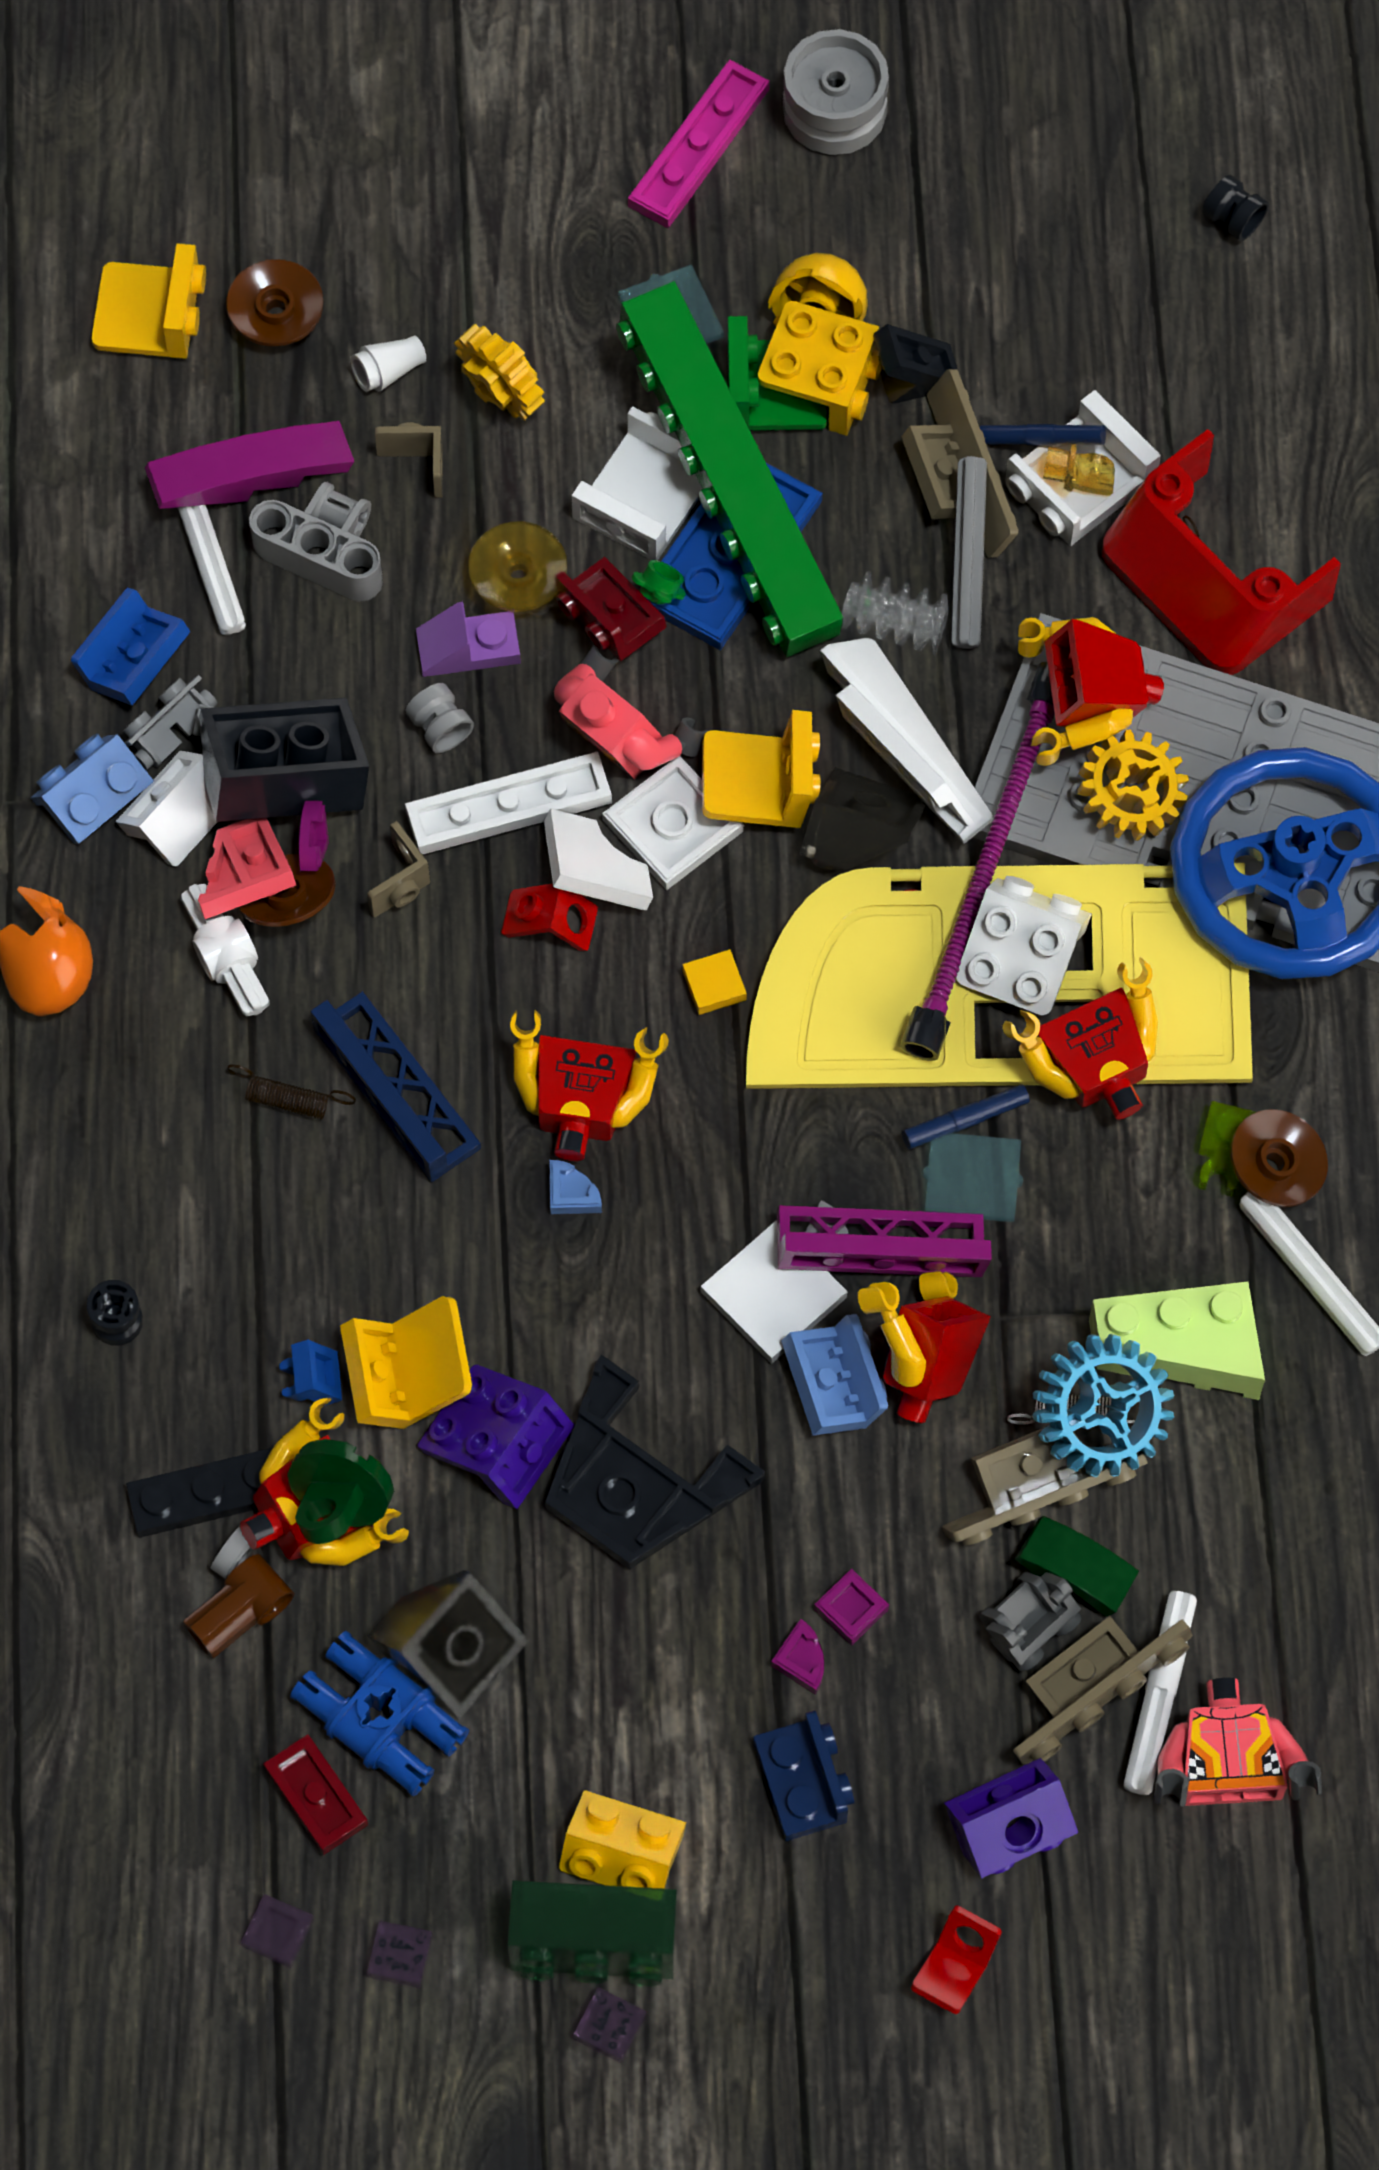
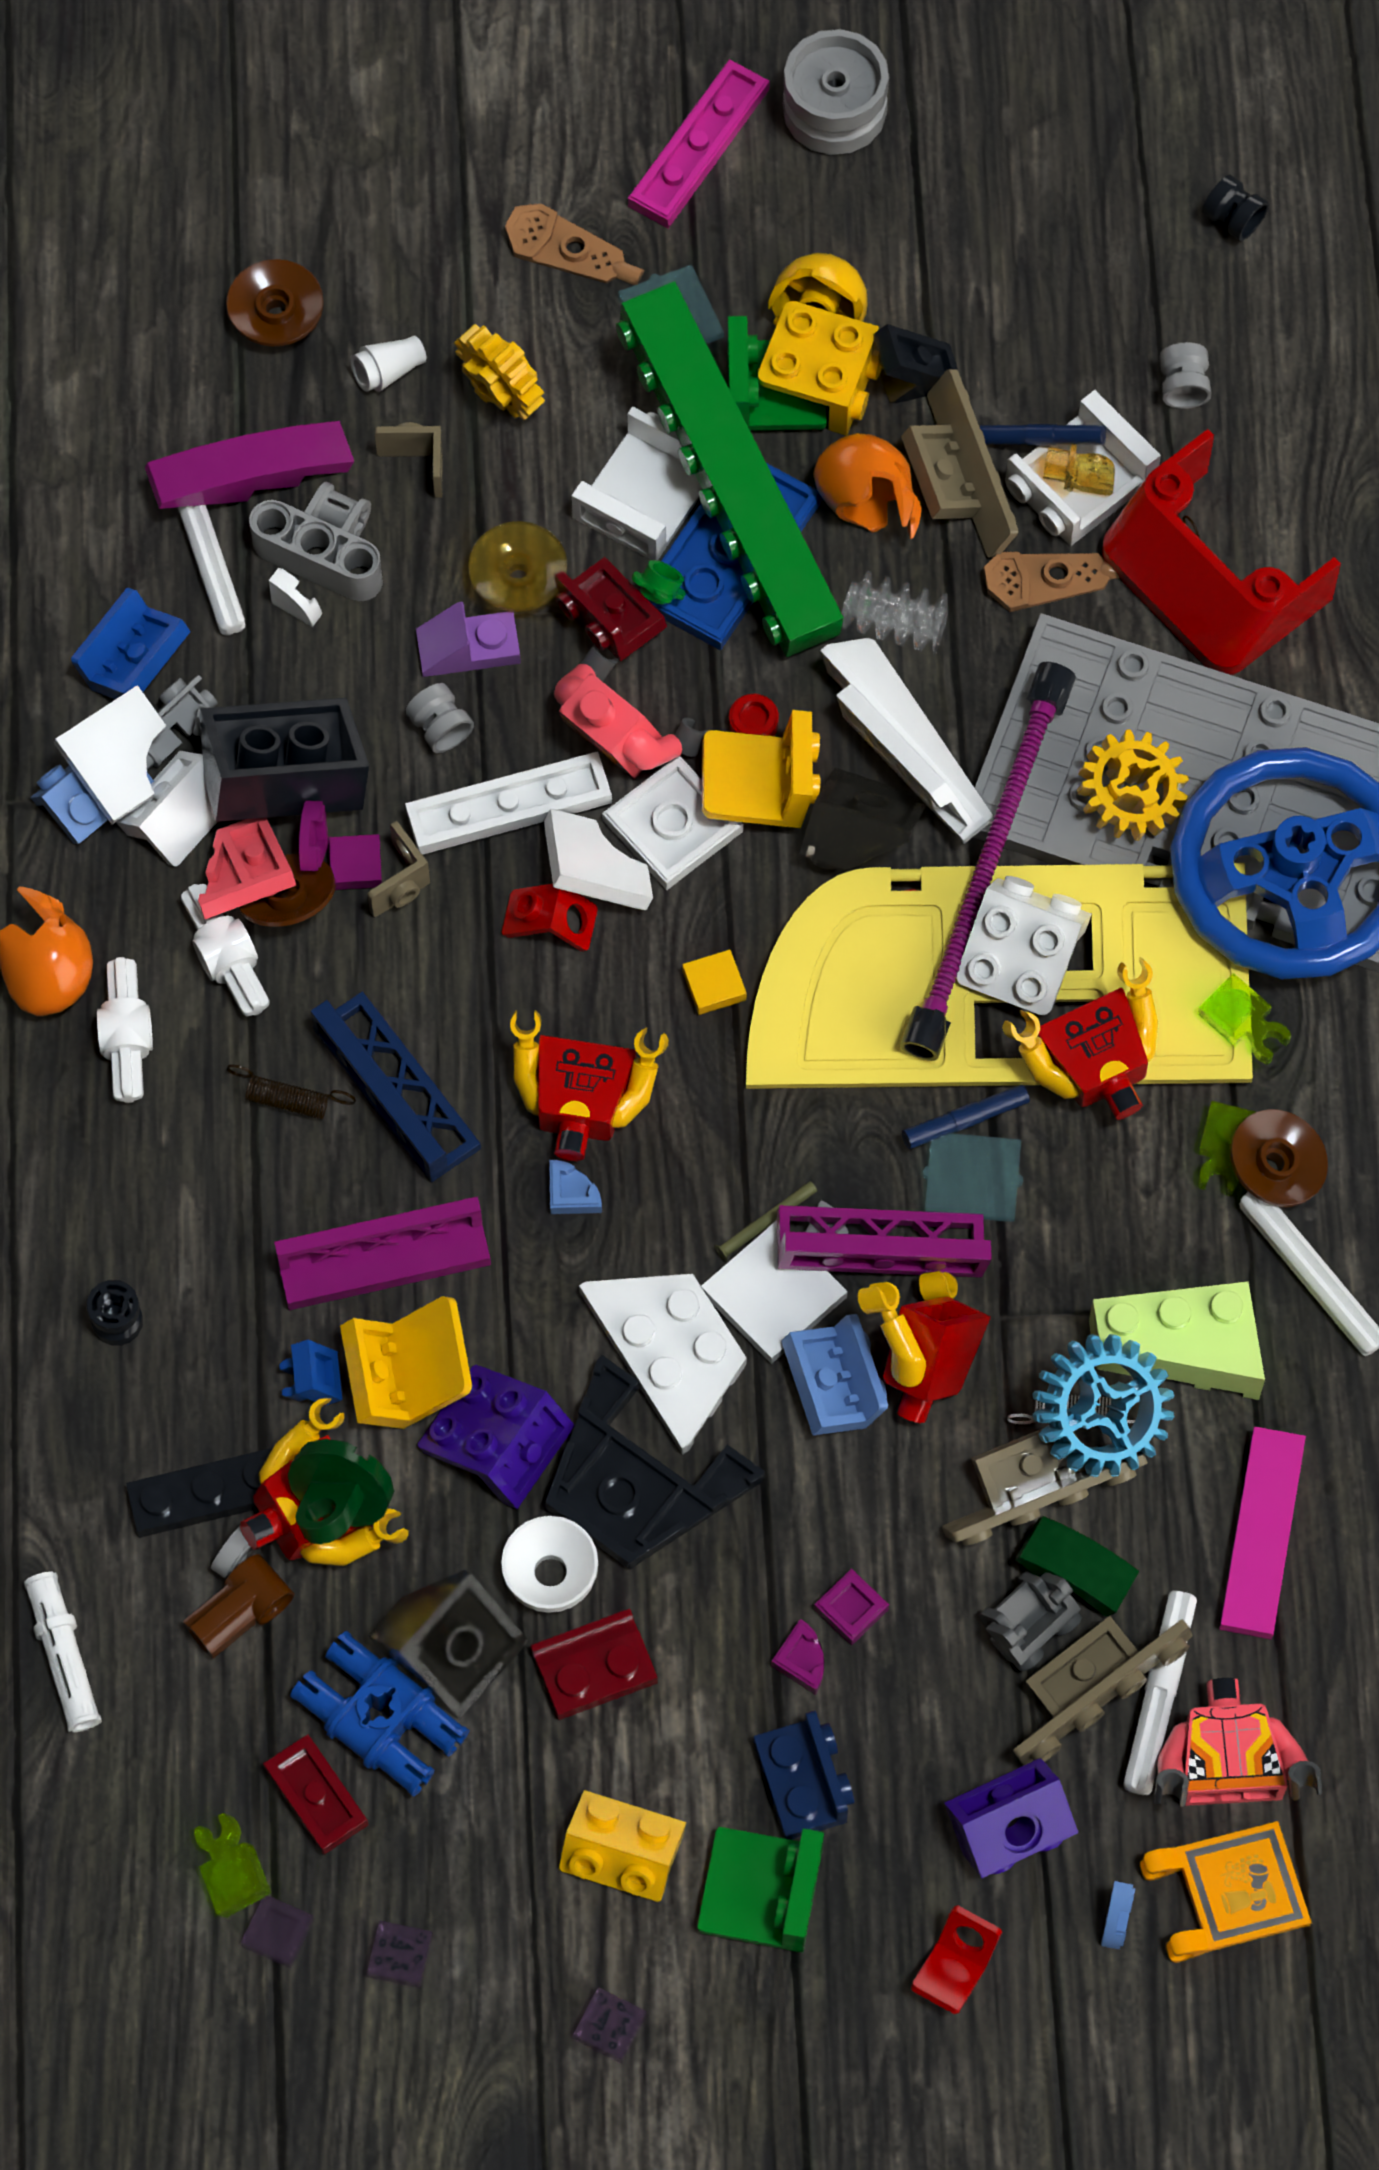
(56, 1631): none -> white pin
(111, 753): none -> white tile
(124, 1030): none -> white axle
(149, 306): yellow bracket -> none
(235, 1872): none -> clear neon green plate
(286, 597): none -> white tile
(356, 861): none -> magenta tile
(382, 1253): none -> magenta fence
(543, 1540): none -> white piece
(551, 244): none -> medium nougat piece
(592, 1932): clear green brick -> none
(594, 1664): none -> dark red plate
(670, 1345): none -> white wing
(754, 715): none -> red tile
(761, 1888): none -> green bracket
(763, 1222): none -> olive piece
(861, 477): none -> orange helmet
(969, 552): light grey axle -> none
(1035, 582): none -> medium nougat piece
(1093, 681): red torso -> none
(1117, 1915): none -> medium blue tile
(1185, 375): none -> light grey wheel
(1237, 1886): none -> light orange flag
(1240, 1014): none -> clear neon green plate
(1262, 1533): none -> dark pink tile

